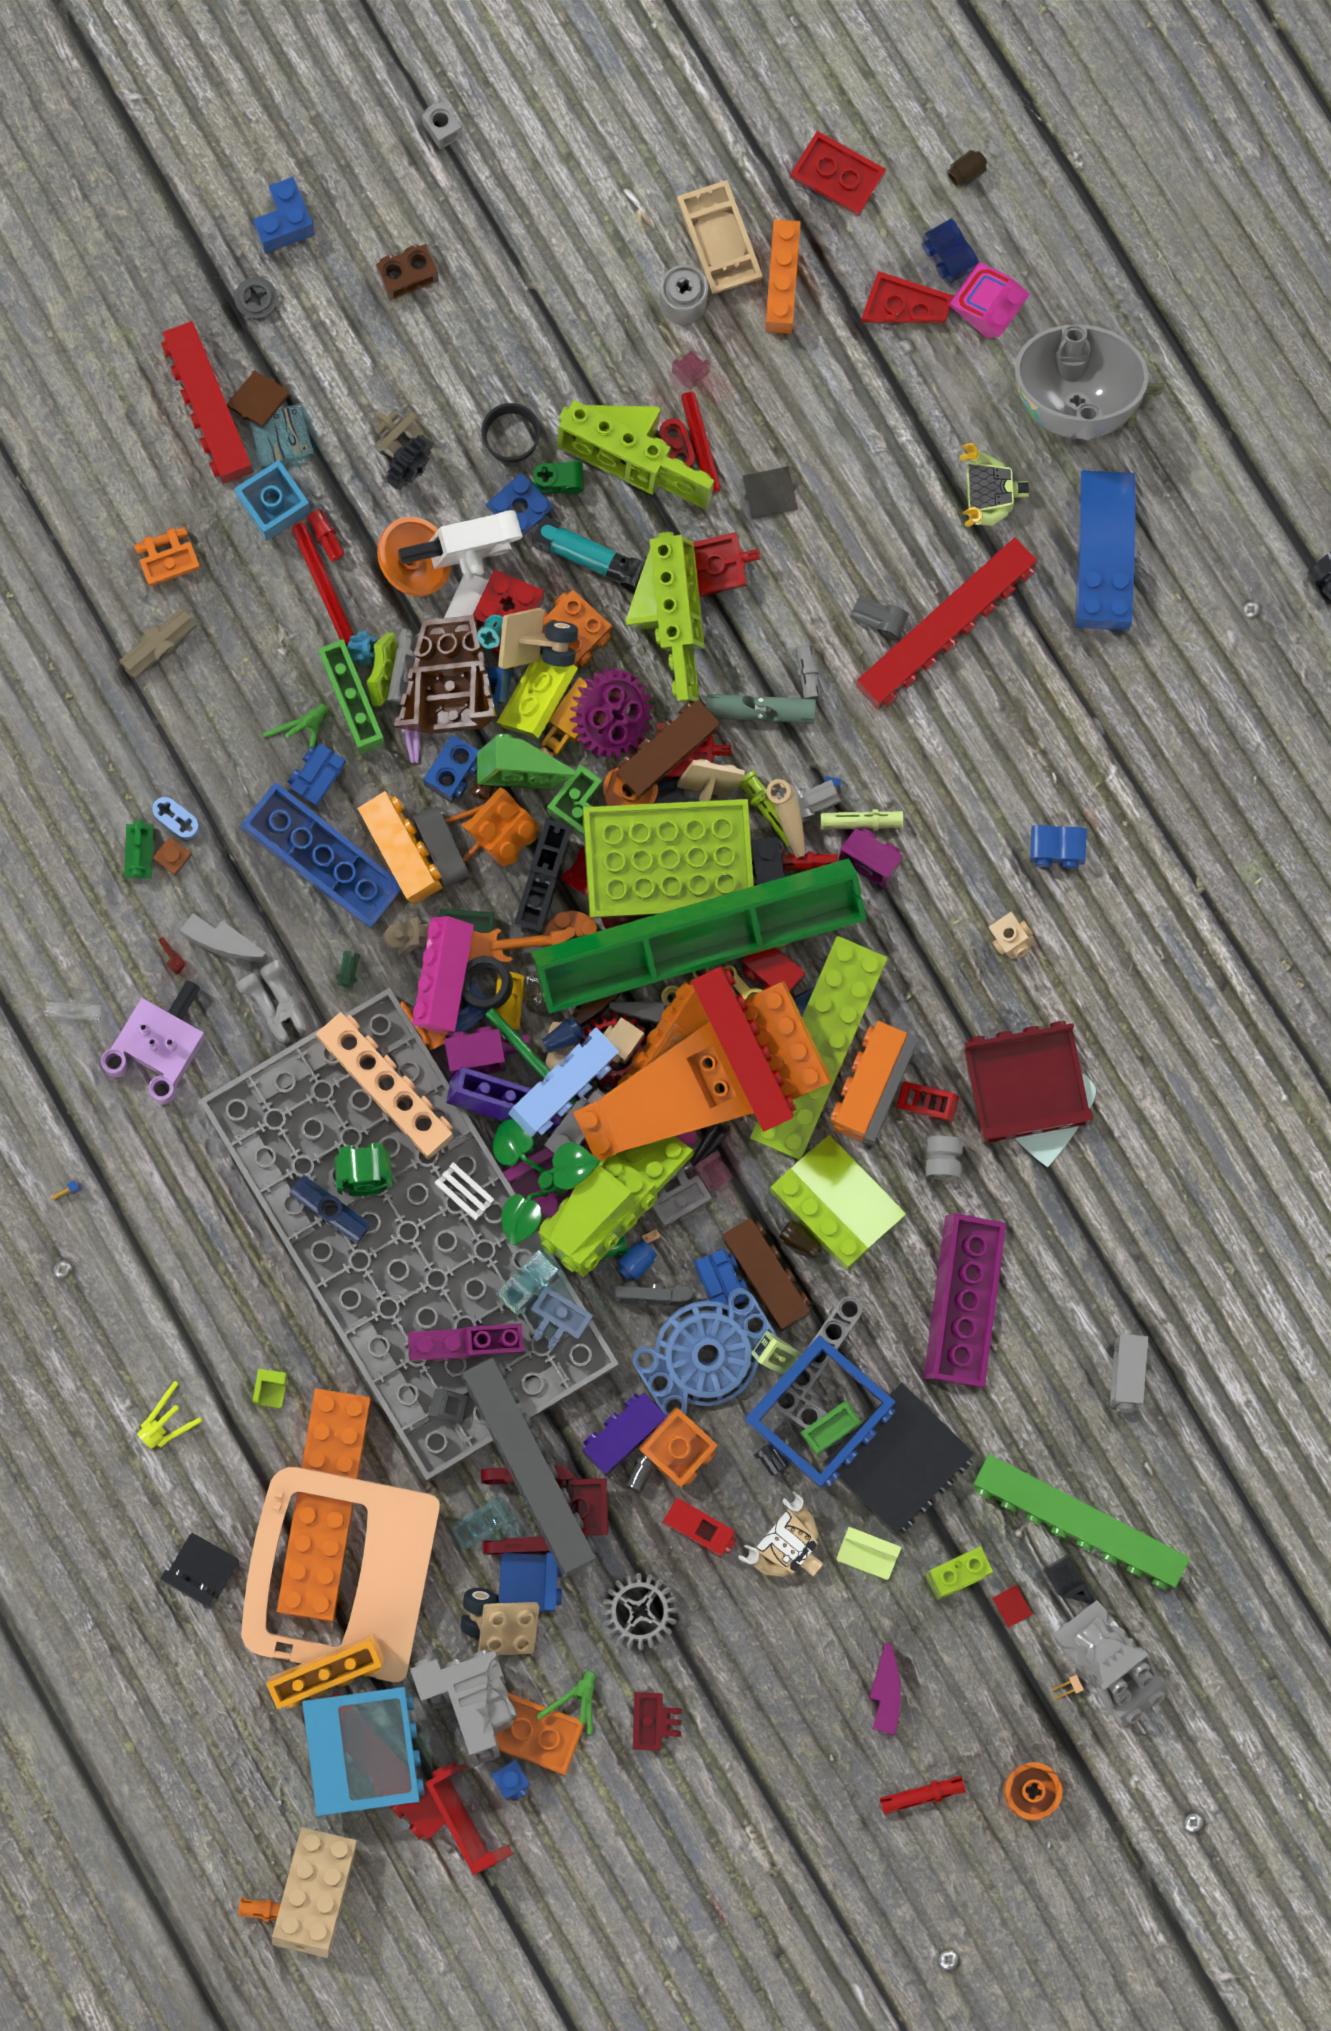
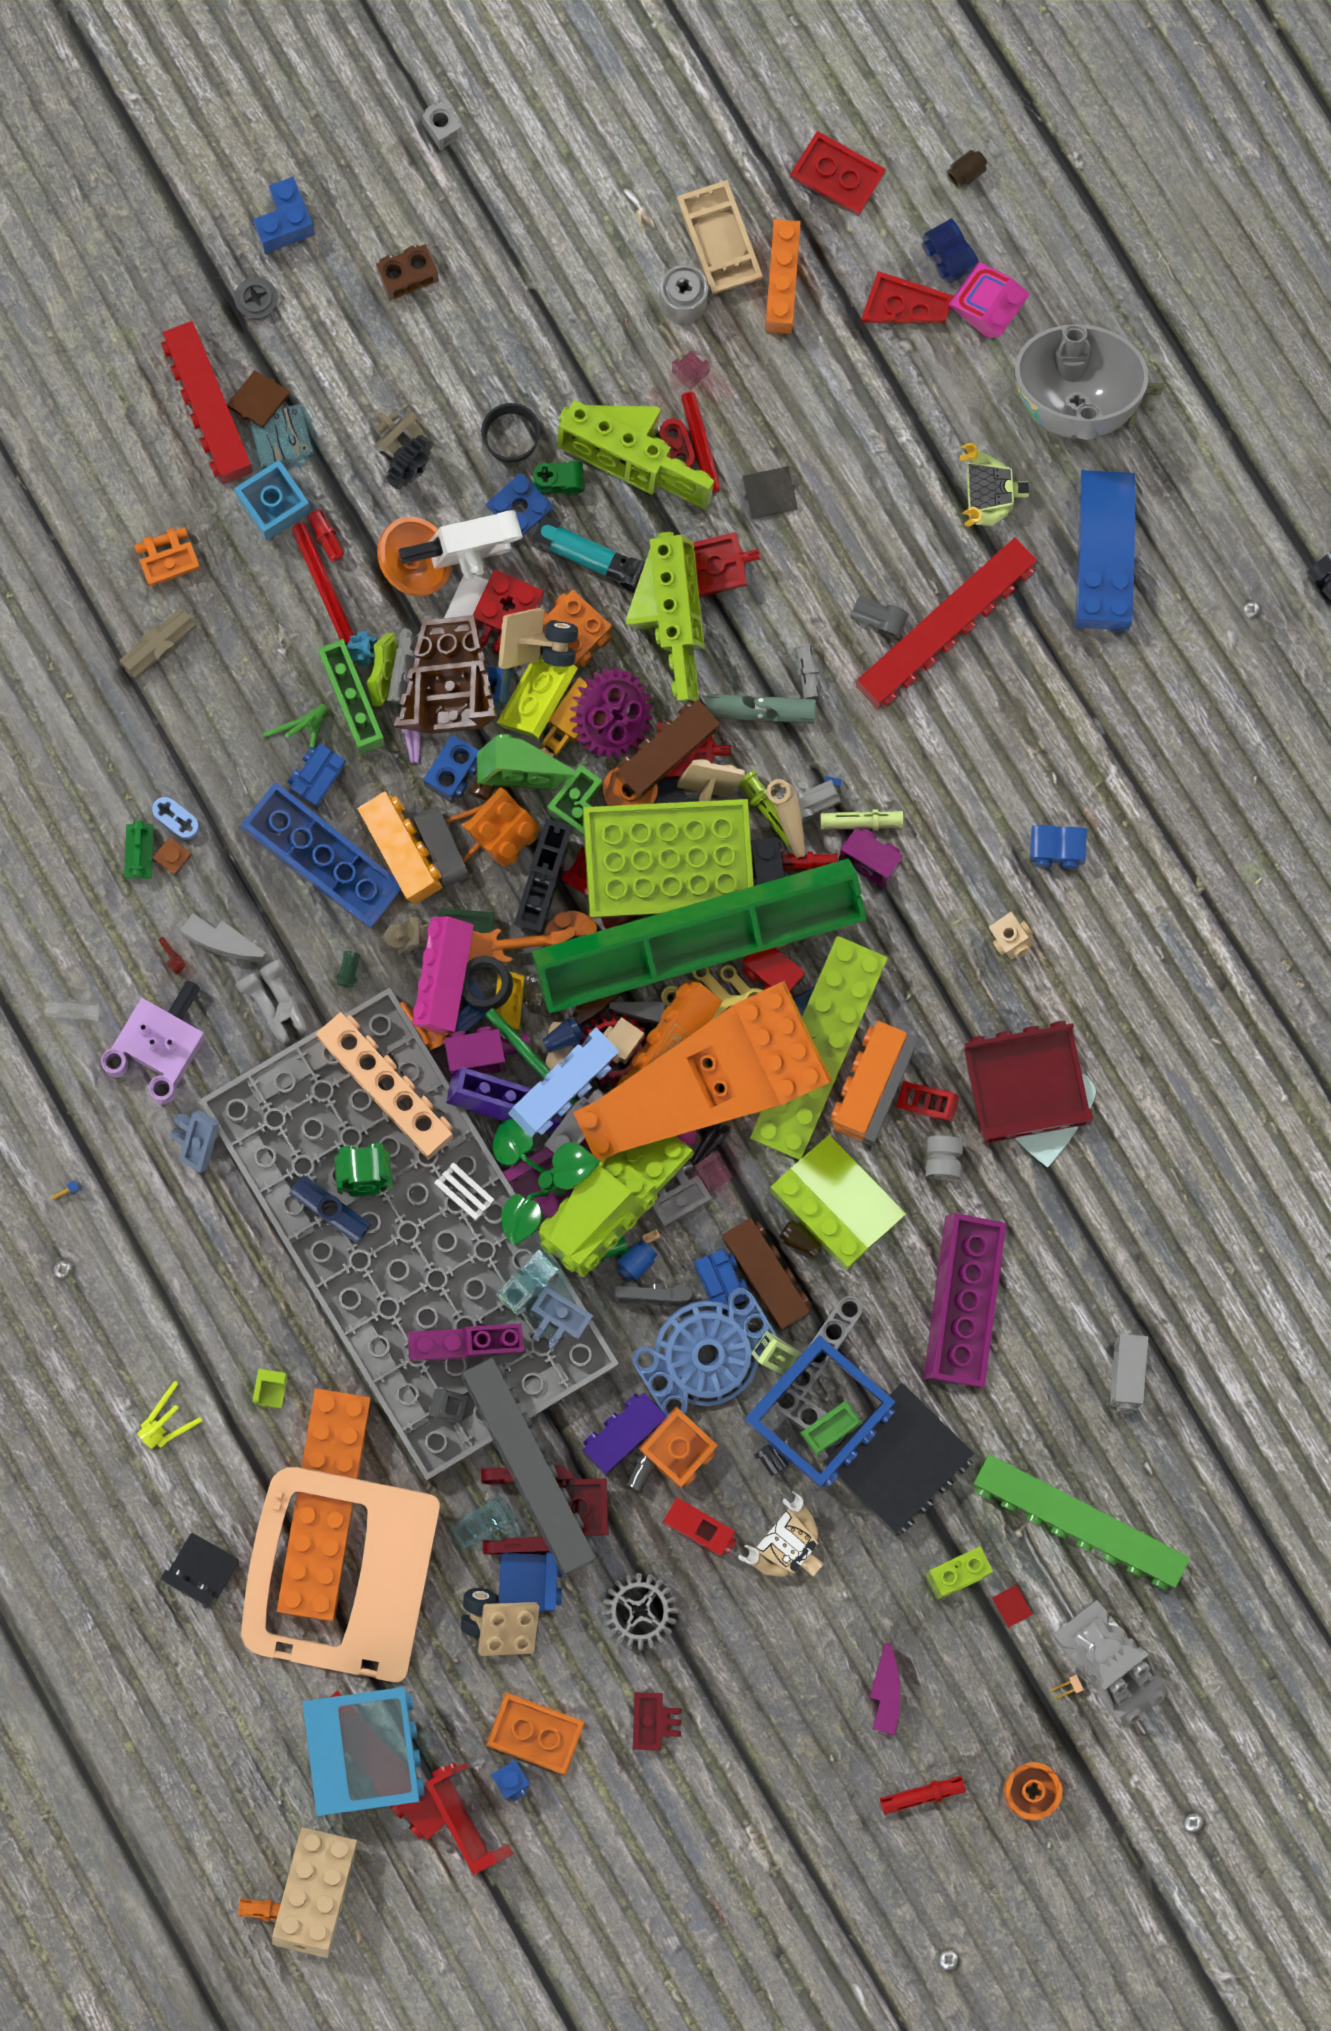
(198, 1139): none -> sand blue hinge
(326, 1671): light orange brick -> none
(477, 1698): light grey brick -> none
(486, 632): teal bush -> none
(582, 1693): bright green plant -> none
(743, 1048): red brick -> none
(868, 1553): yellowish green panel -> none
(1067, 1581): black slope -> none

